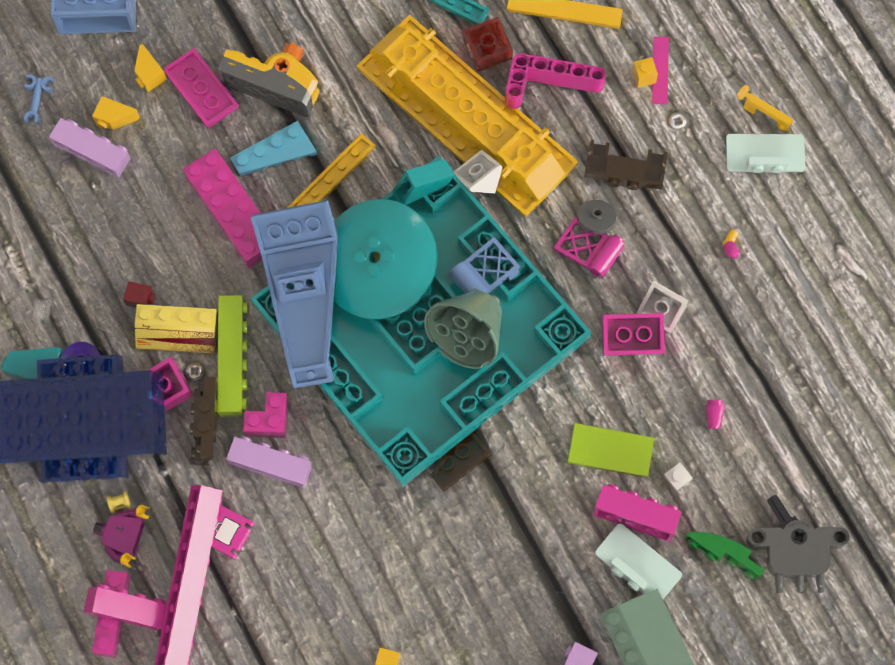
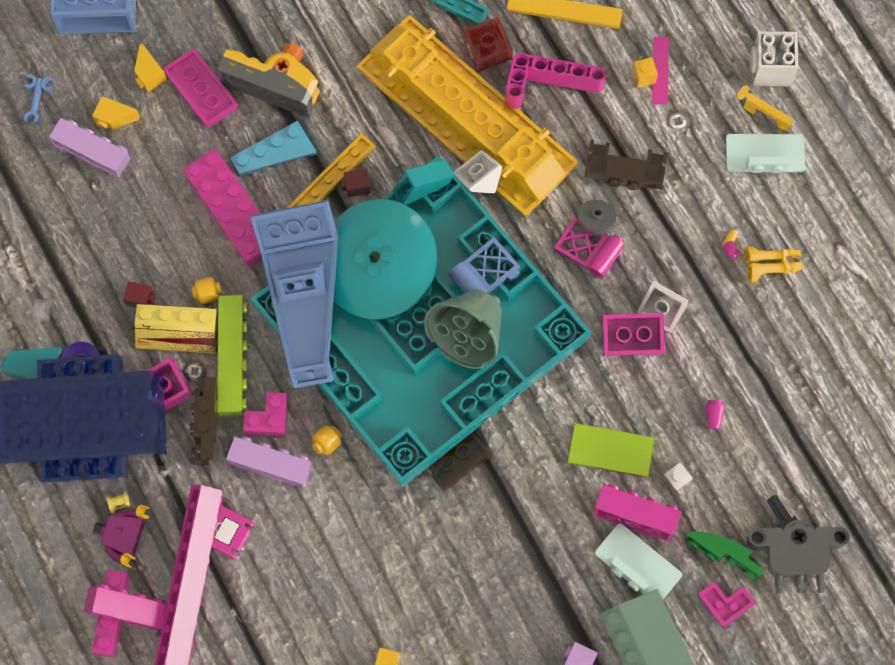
(206, 290): none -> yellow head
(326, 440): none -> yellow head
(356, 182): none -> dark red brick
(724, 608): none -> dark pink plate
(755, 270): none -> yellow piece
(774, 58): none -> white brick

